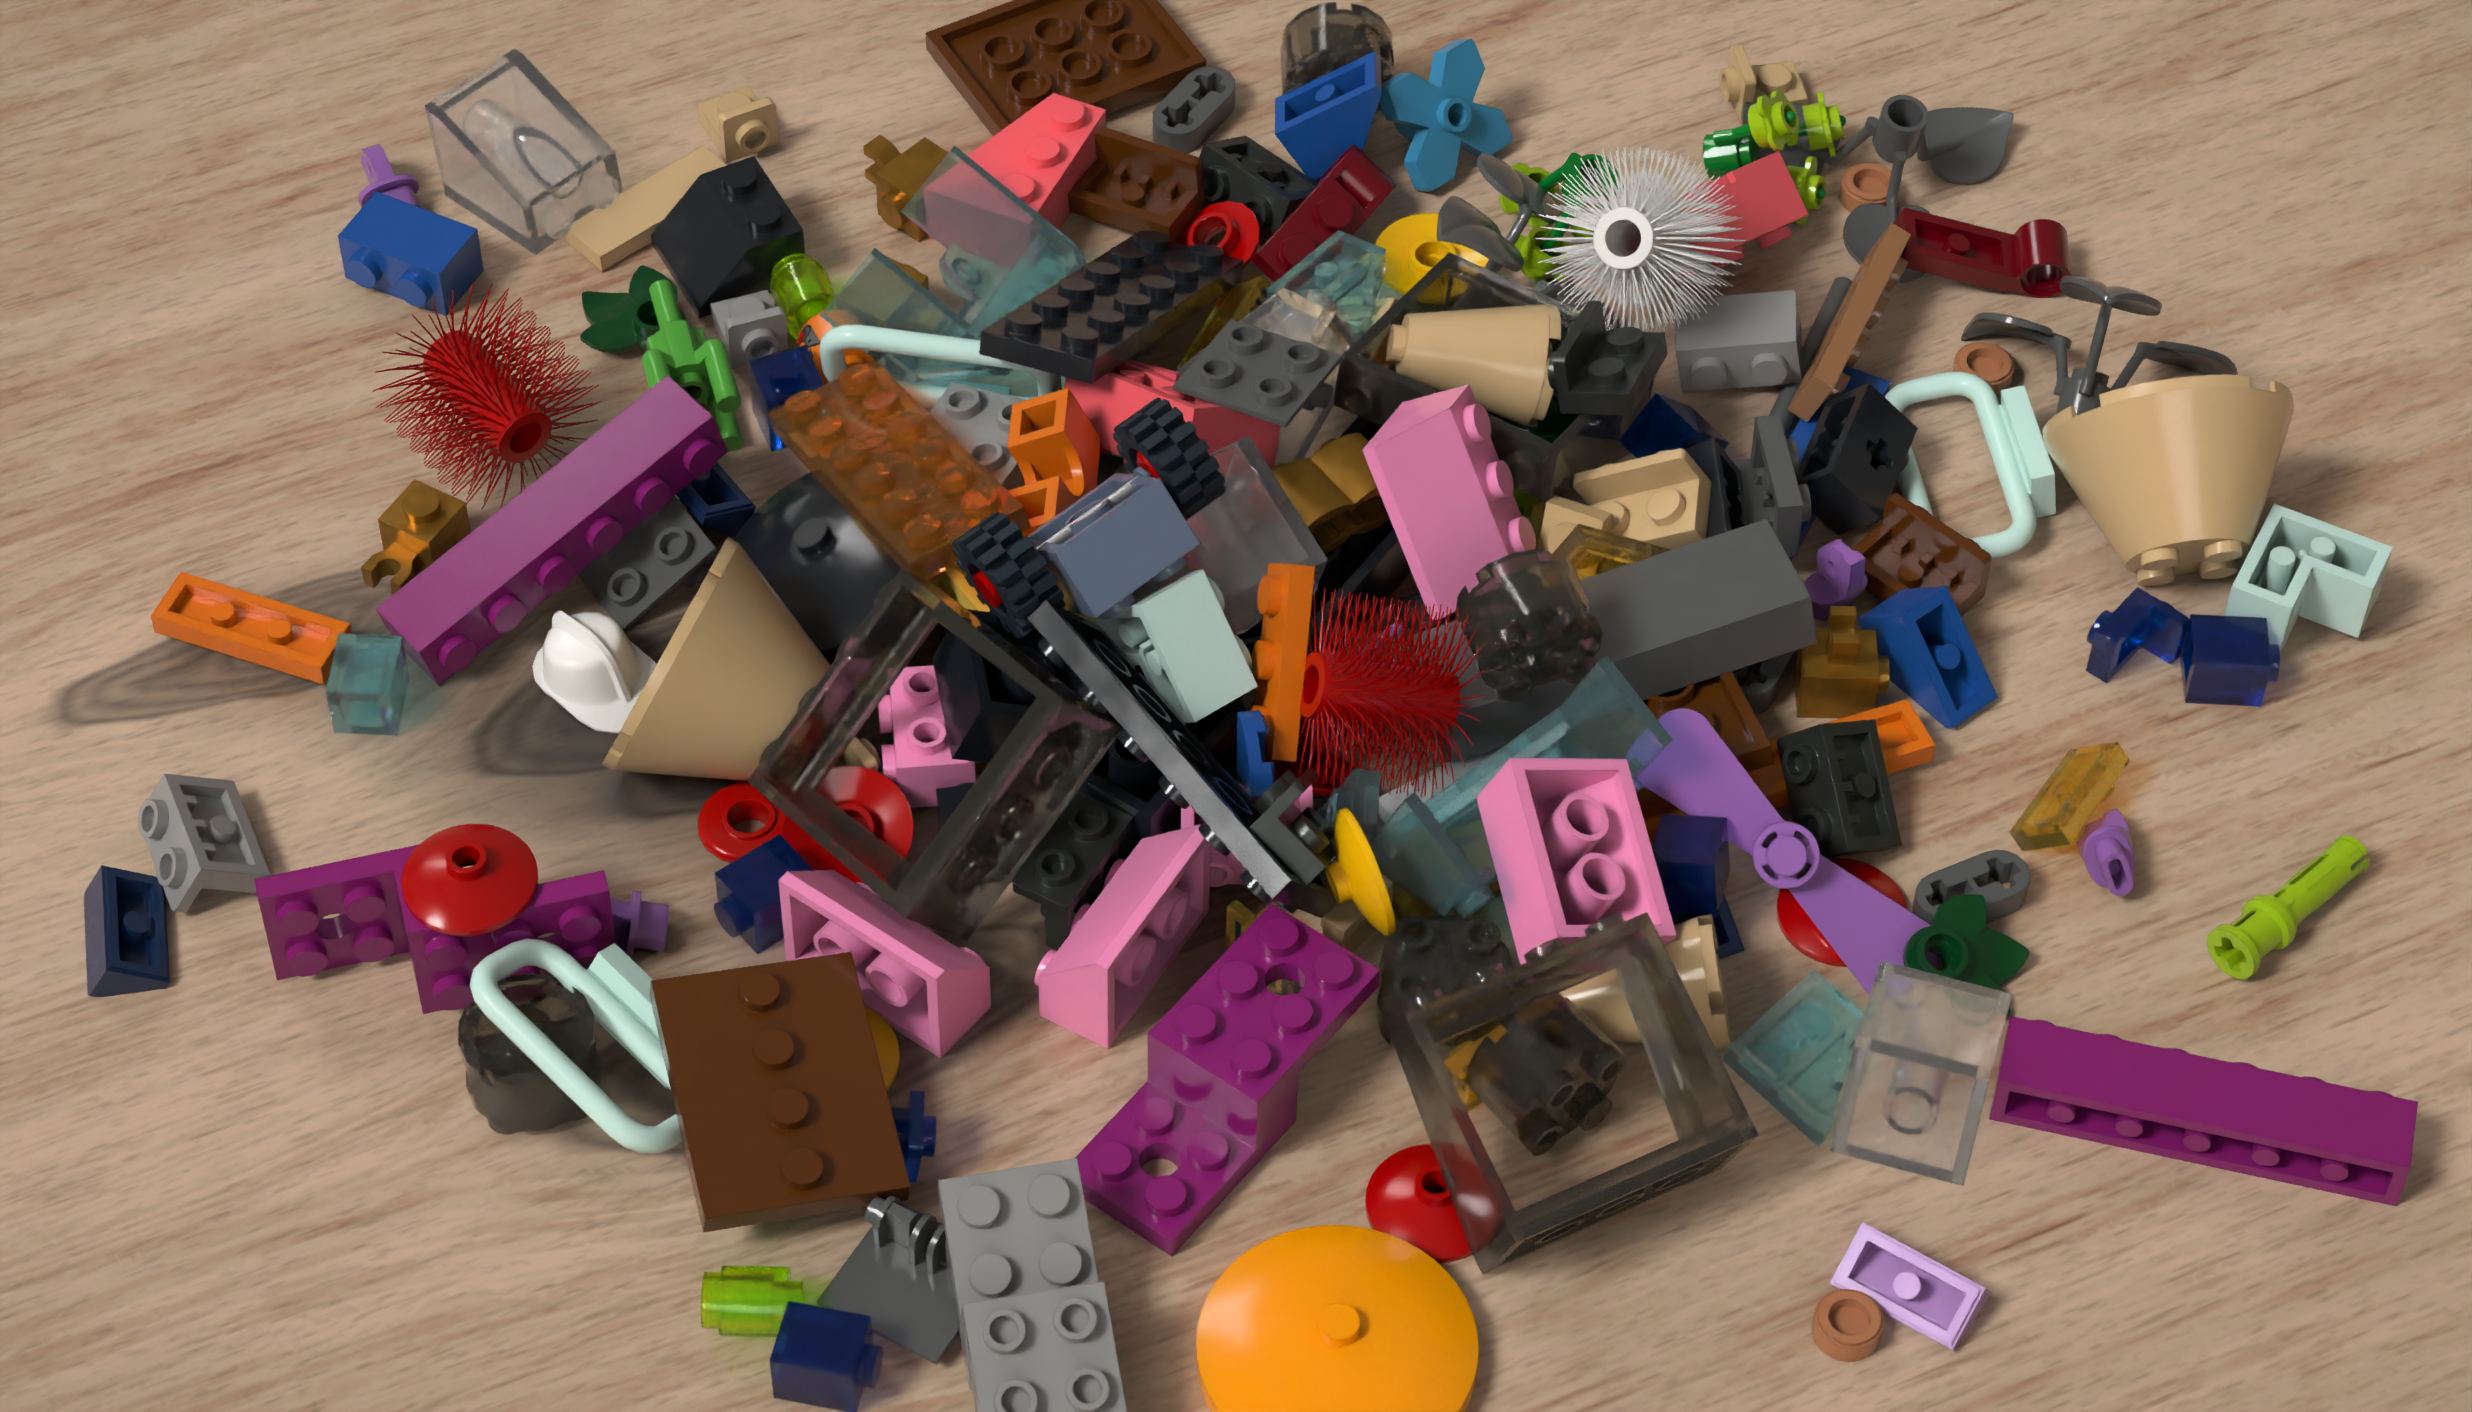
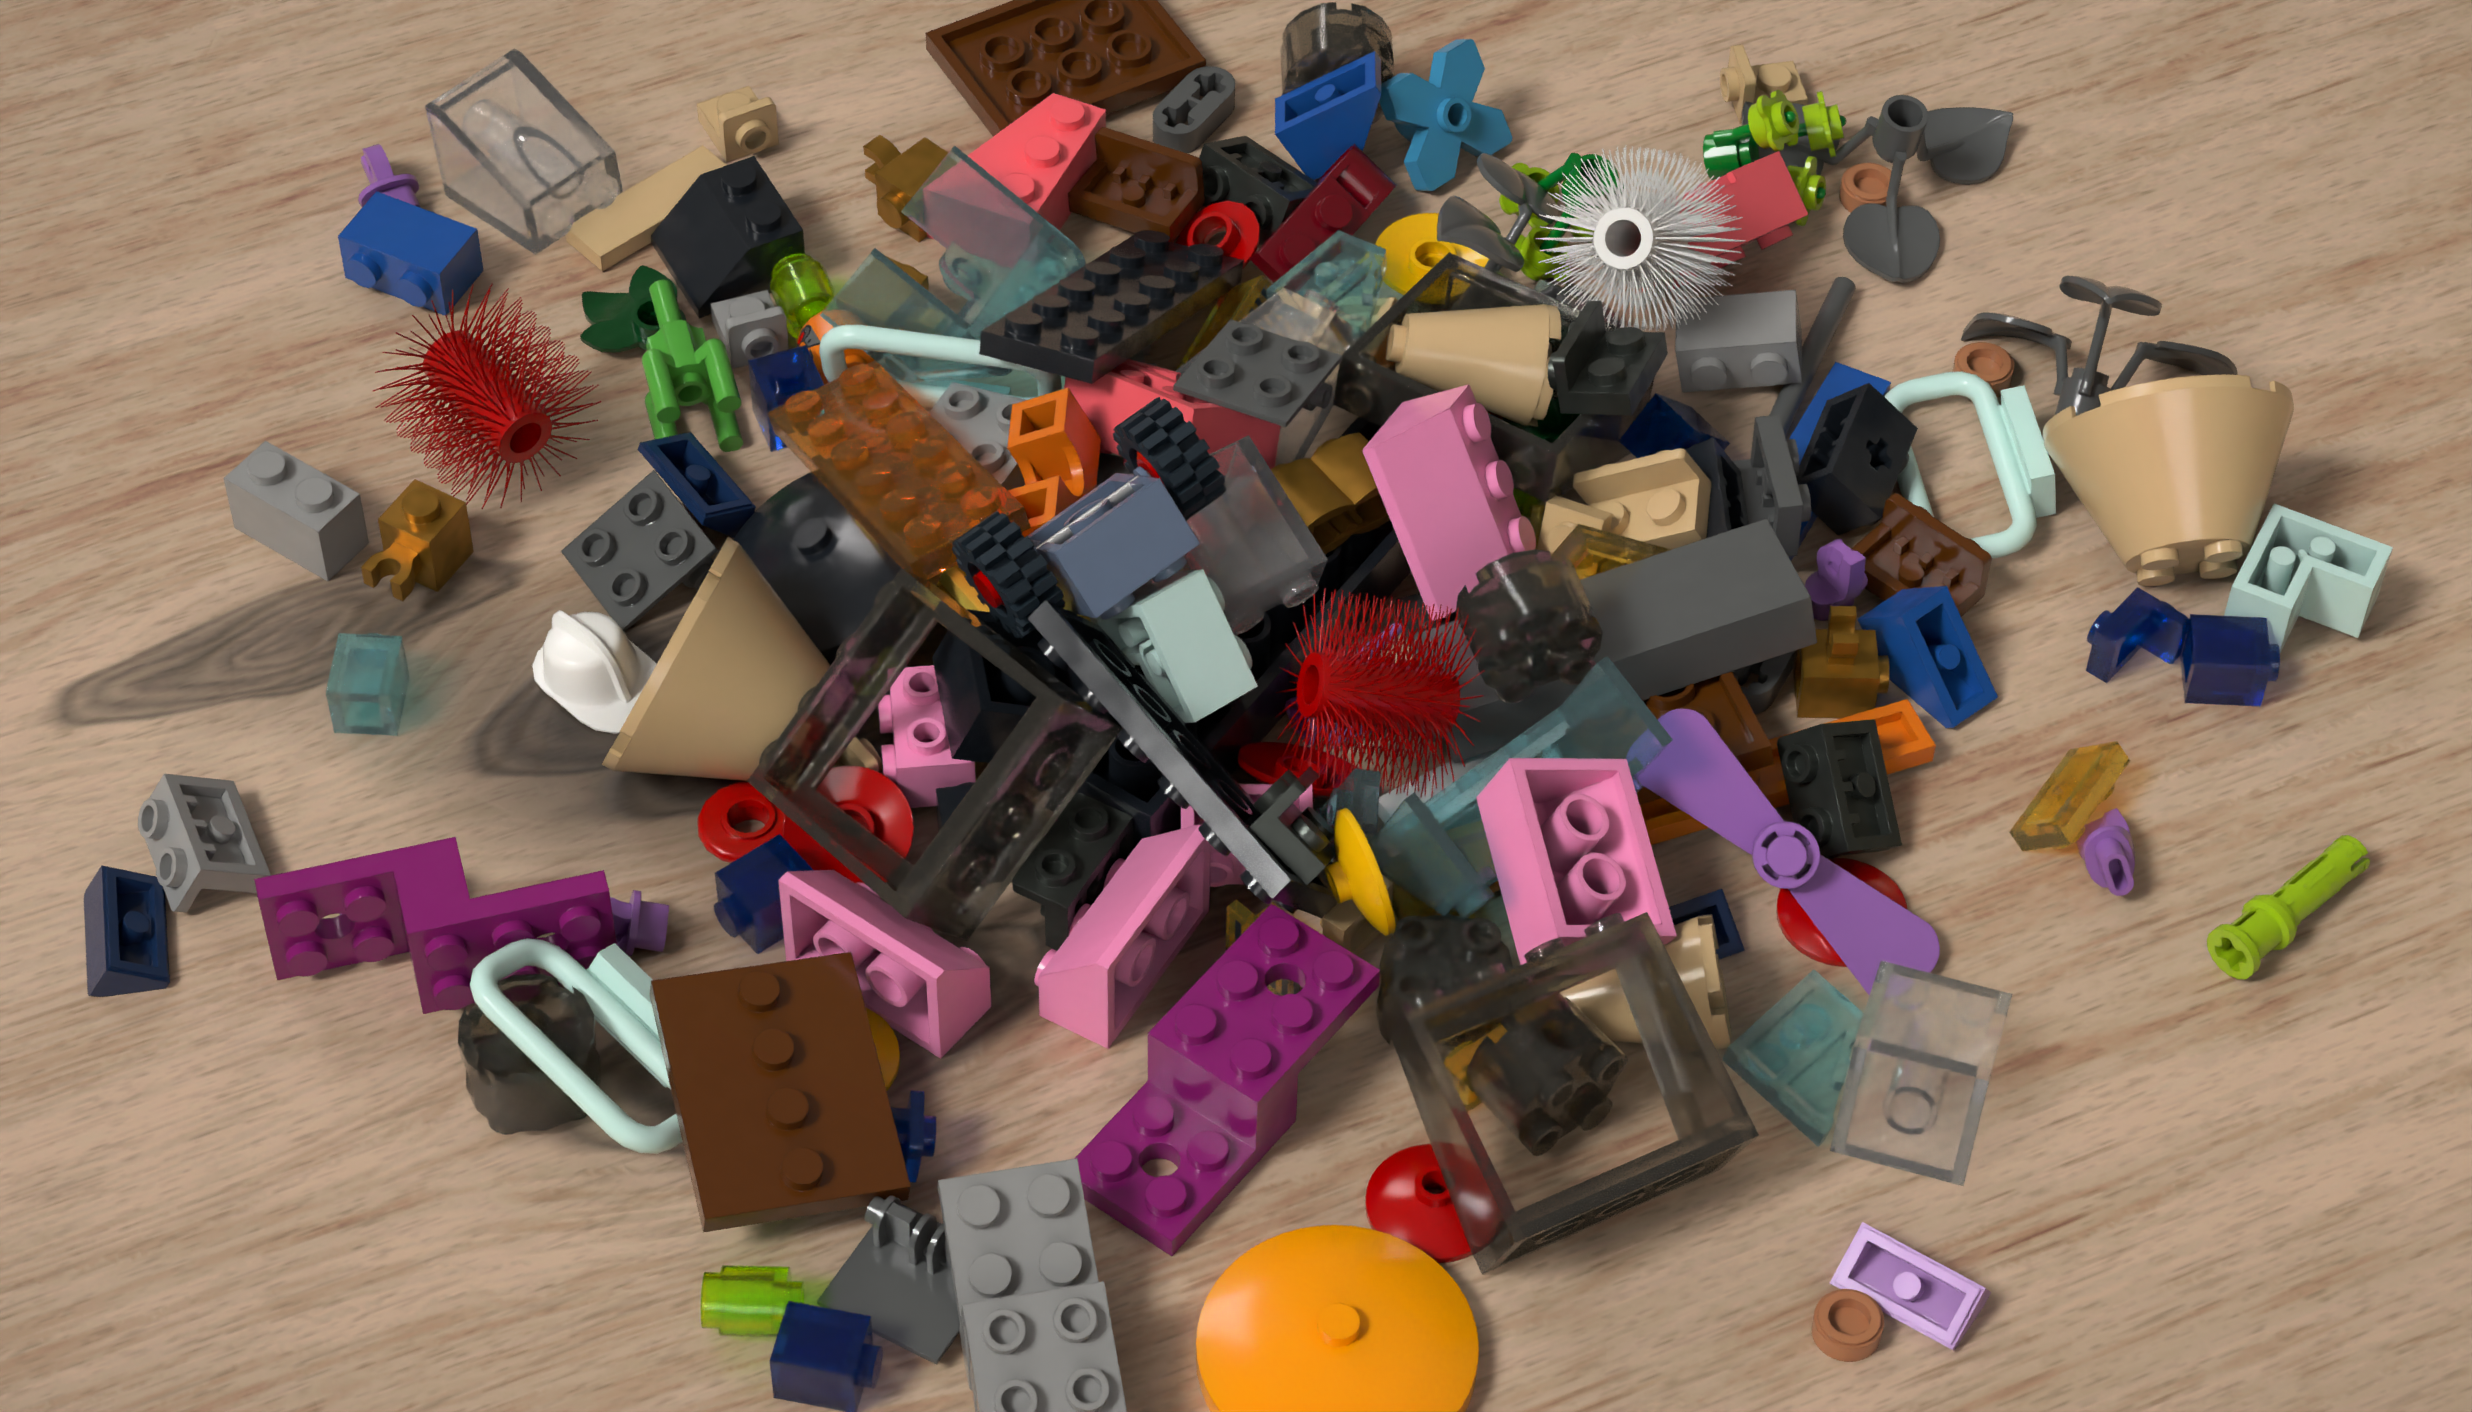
(249, 627): orange plate -> none
(296, 510): none -> light grey brick
(475, 897): red dish -> none
(553, 530): magenta brick -> none
(1251, 765): blue tile -> none
(1281, 654): orange plate -> none
(1692, 862): clear blue brick -> none
(1859, 309): medium nougat plate -> none
(1965, 945): dark green plate -> none
(1971, 878): dark grey beam -> none
(2020, 263): dark red plate -> none
(2204, 1110): magenta brick -> none

